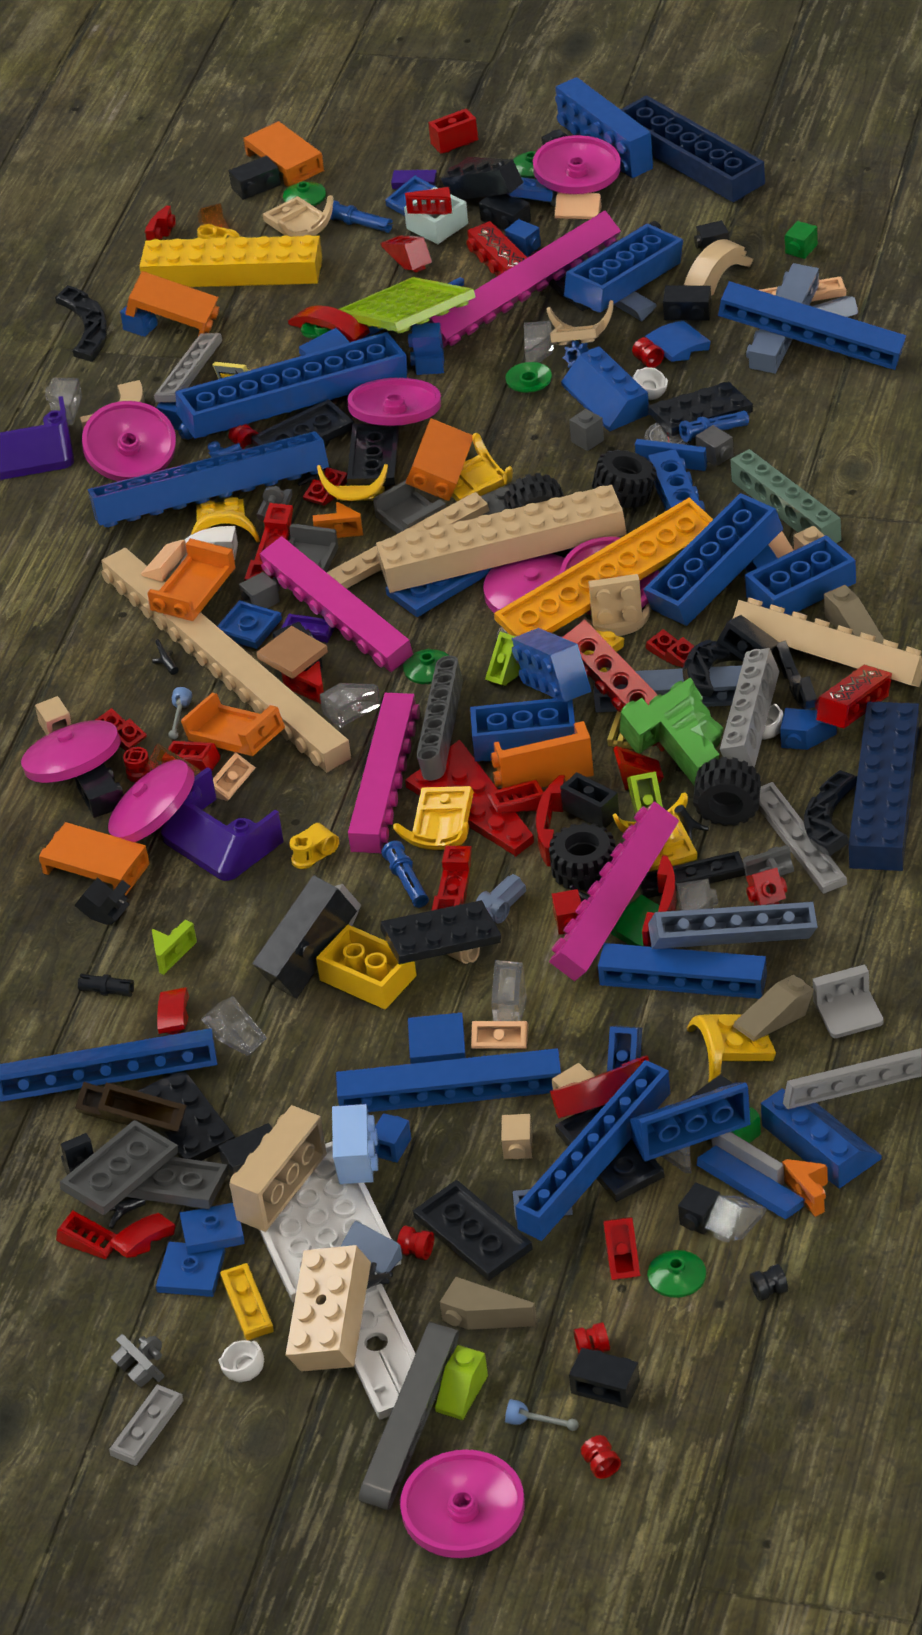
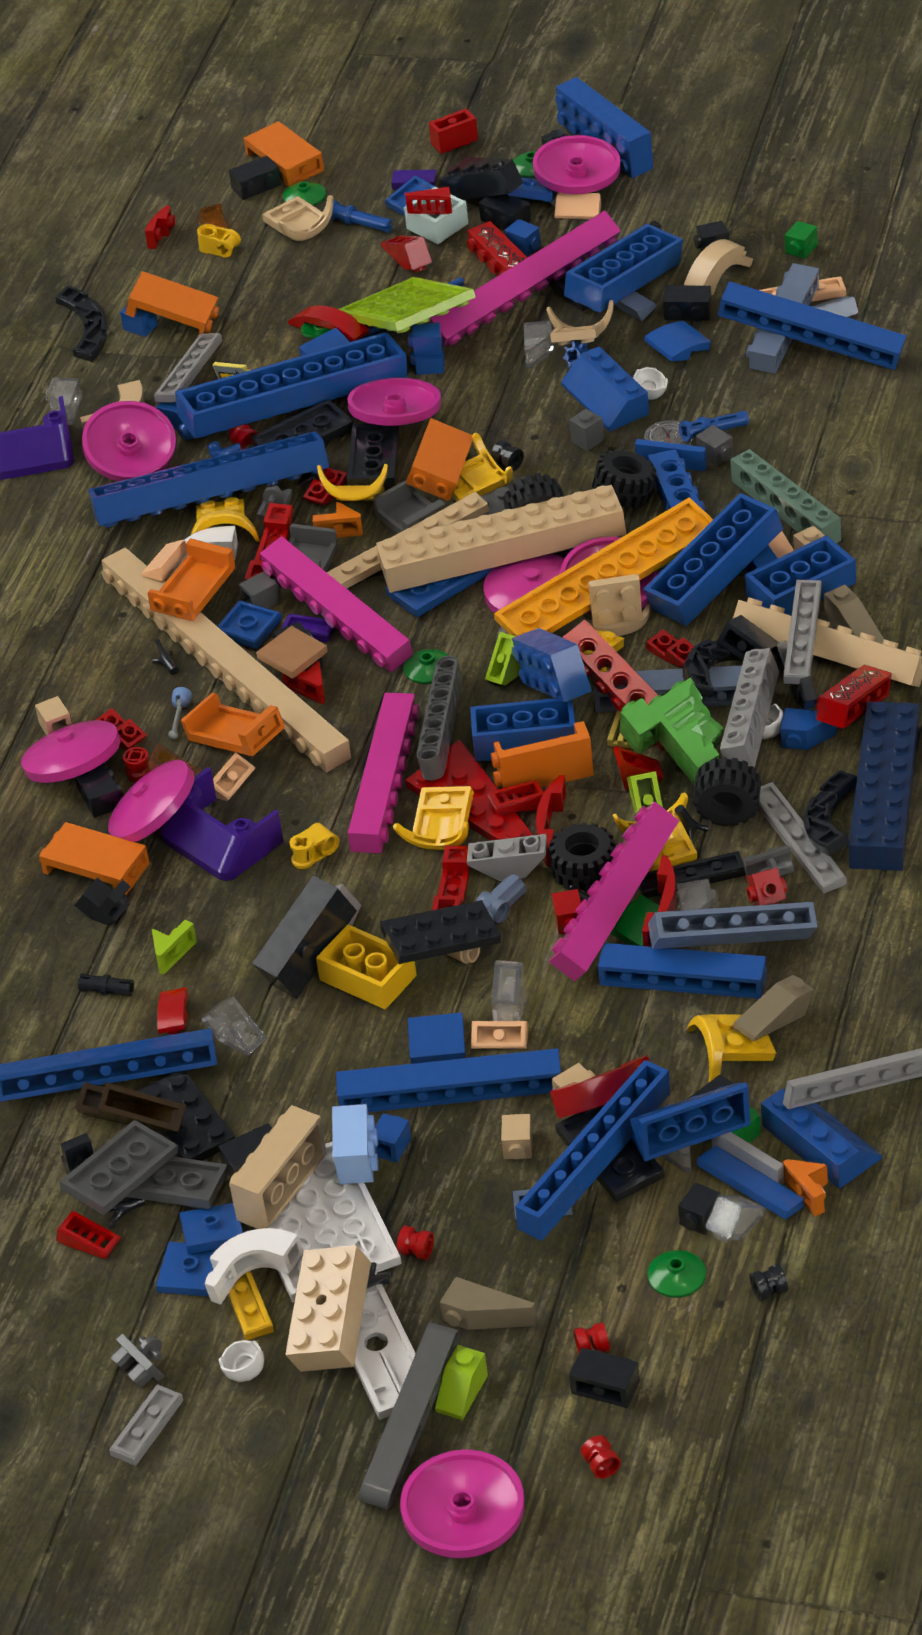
(138, 1236): red slope -> none
(197, 753): red slope -> none
(235, 260): yellow brick -> none
(250, 1251): none -> white arch
(349, 701): clear slope -> none
(374, 1246): sand blue slope -> none
(416, 894): blue pin -> none
(472, 1230): black plate -> none
(507, 455): none -> black wheel
(507, 856): none -> light grey slope
(518, 1413): hinge -> none
(528, 377): green dish -> none
(589, 800): black brick -> none
(621, 1248): red slope -> none
(623, 1045): blue slope -> none
(647, 352): red wheel -> none
(698, 151): dark blue brick -> none
(706, 402): black plate -> none
(802, 630): none -> light grey tile
(846, 1002): light grey bracket -> none

